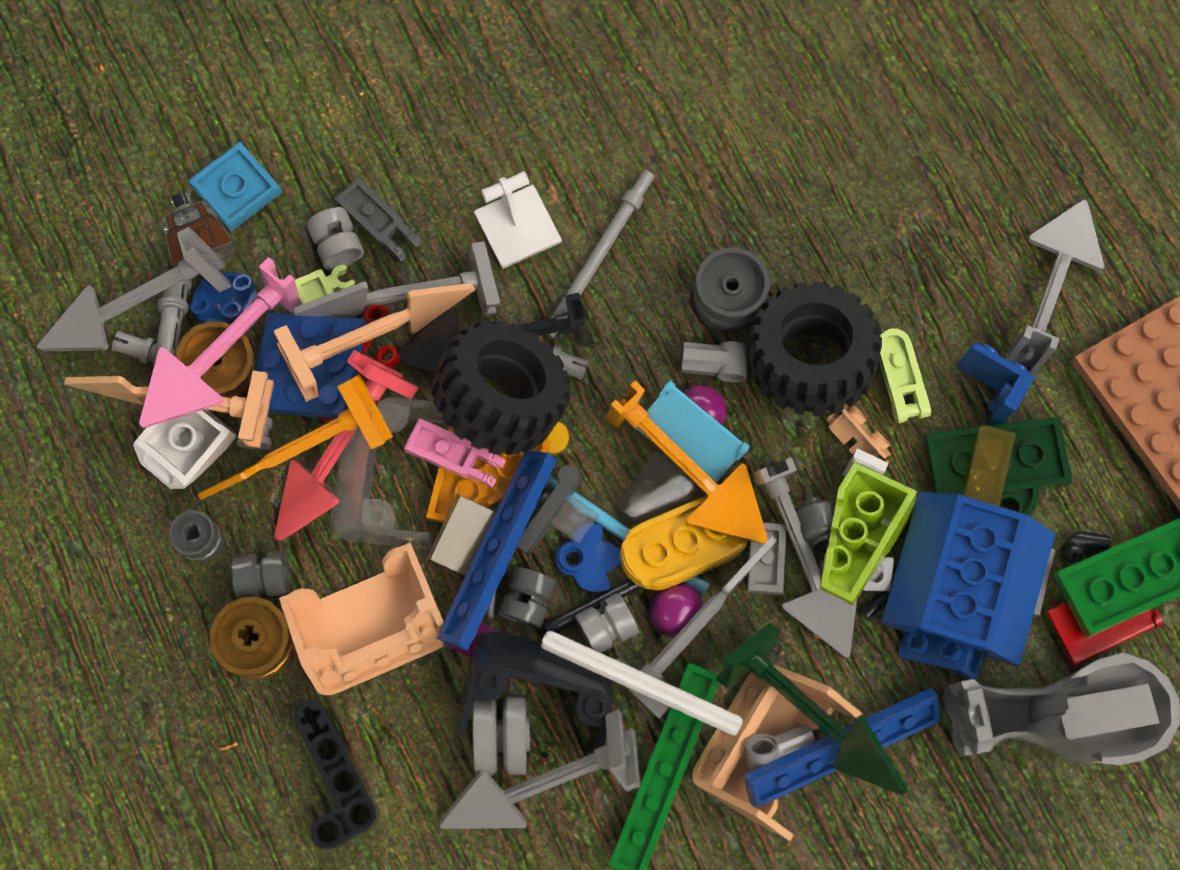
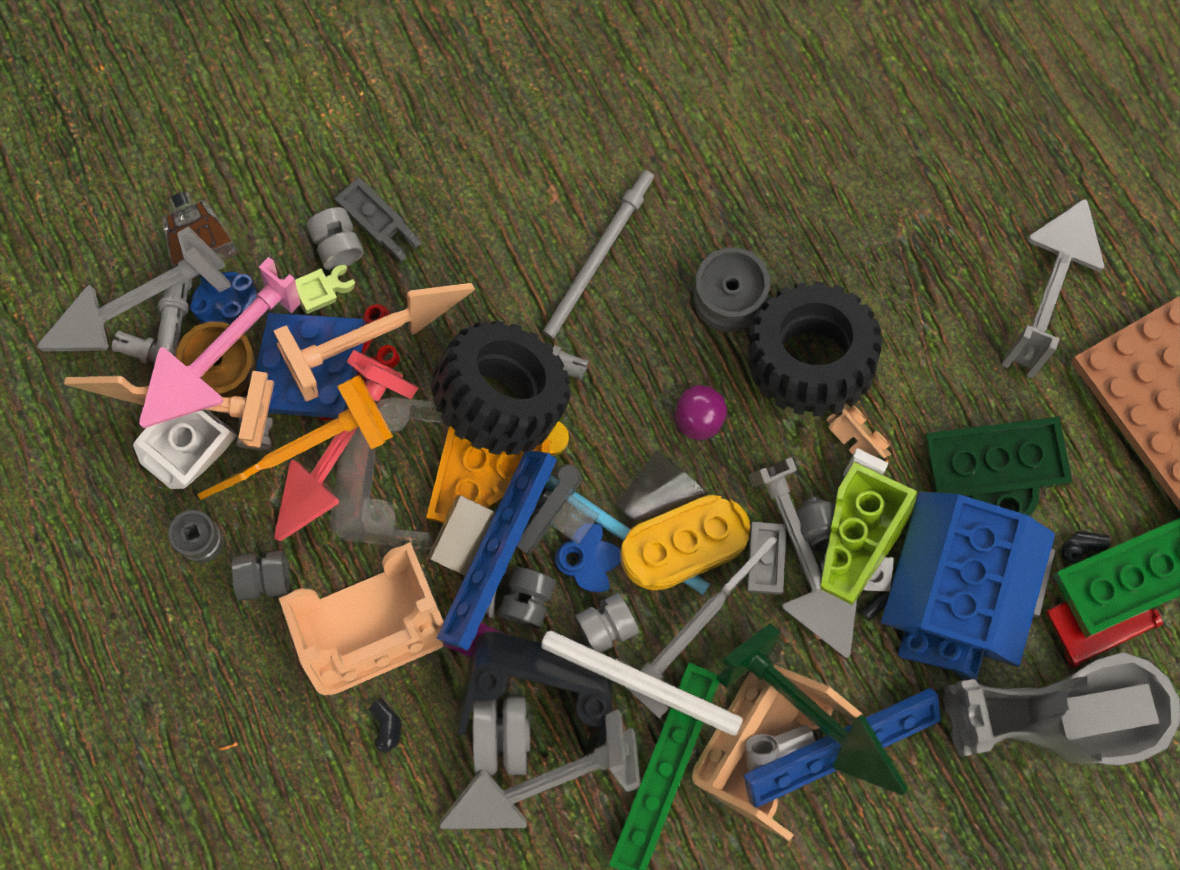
(232, 634): pearl gold wheel -> none
(235, 186): dark azure plate -> none
(330, 771): black beam -> none
(352, 300): light grey piece -> none
(389, 728): none -> black arm
(430, 344): black piece -> none
(450, 452): bright pink hinge -> none
(517, 222): white plate -> none
(567, 618): black bar -> none
(674, 608): magenta hair -> none
(696, 432): medium azure door -> none
(725, 360): light grey piece -> none
(728, 507): light orange piece -> none
(902, 376): yellowish green plate -> none
(989, 465): clear yellow plate -> none
(1007, 378): blue bracket -> none

